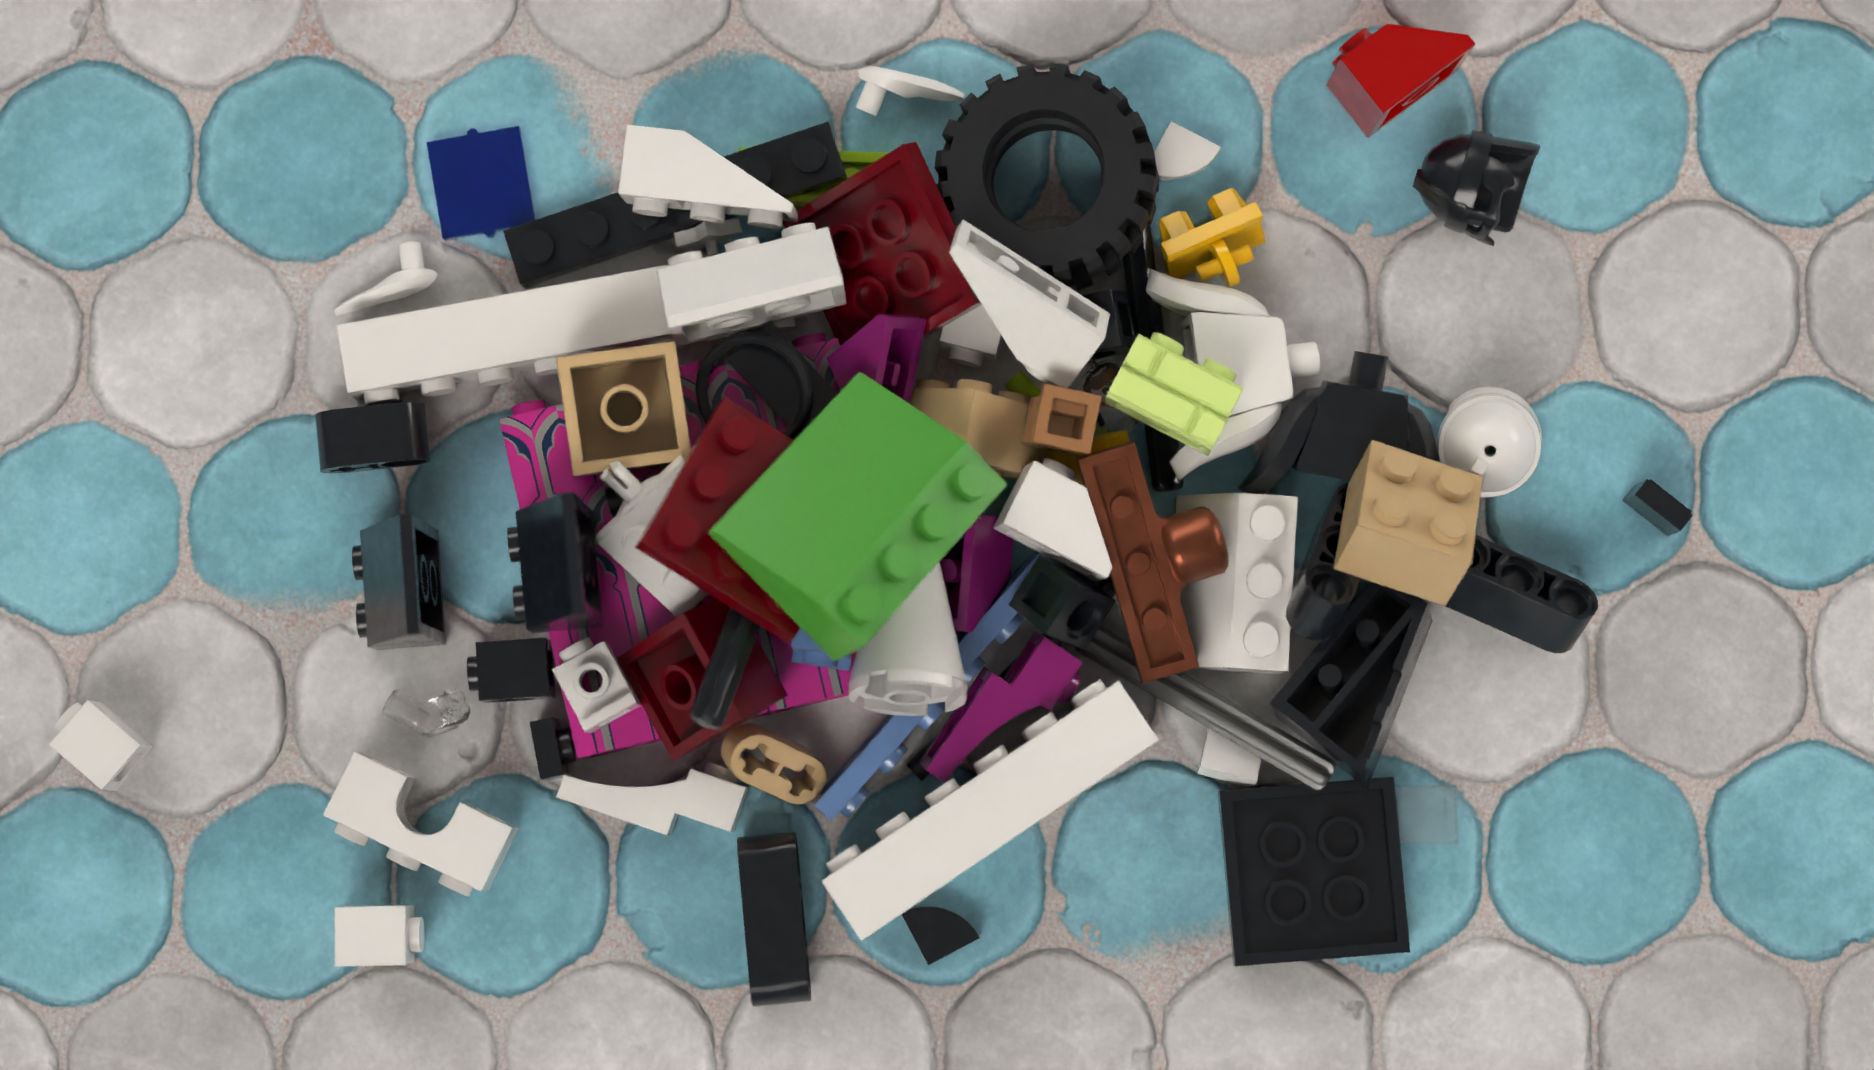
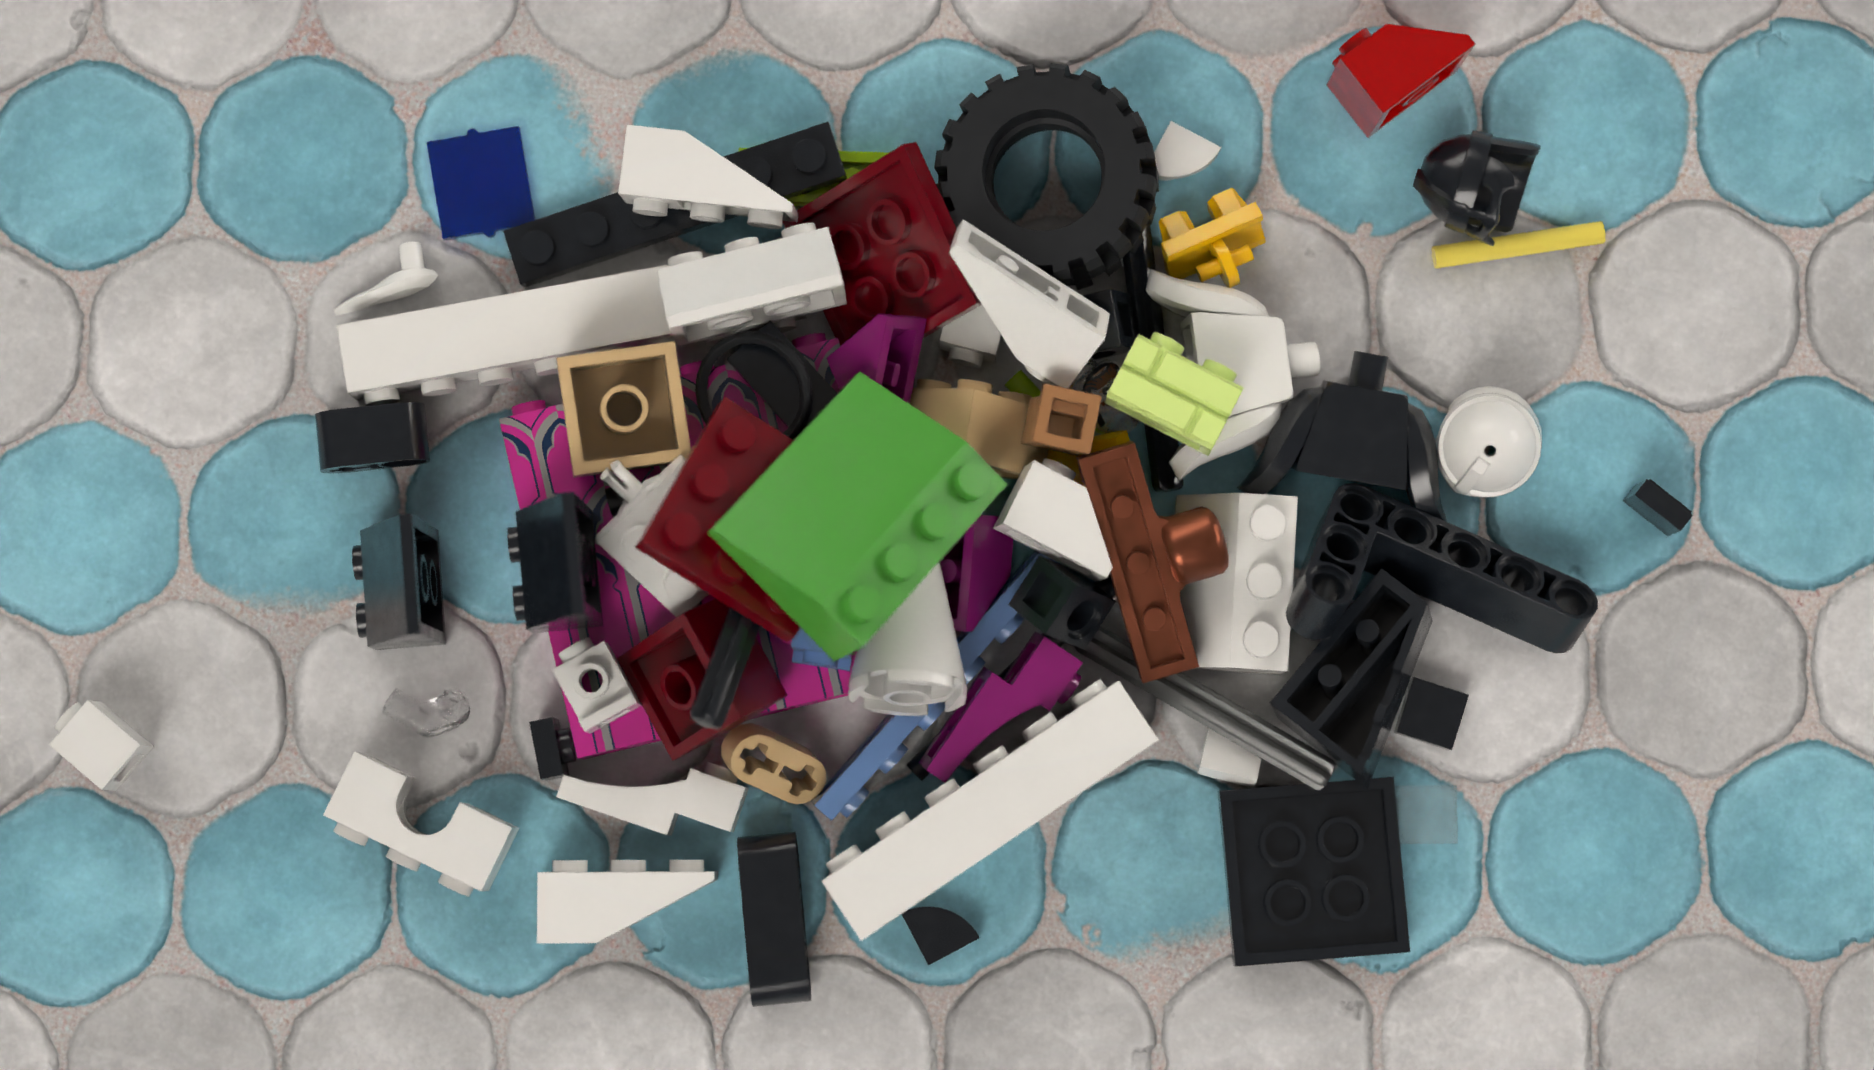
(377, 935): white brick -> none
(512, 670): black brick -> none
(597, 905): none -> white slope
(708, 235): white piece -> none
(881, 80): white bar -> none
(1409, 523): tan brick -> none
(1431, 713): none -> black tile
(1519, 244): none -> light yellow bar

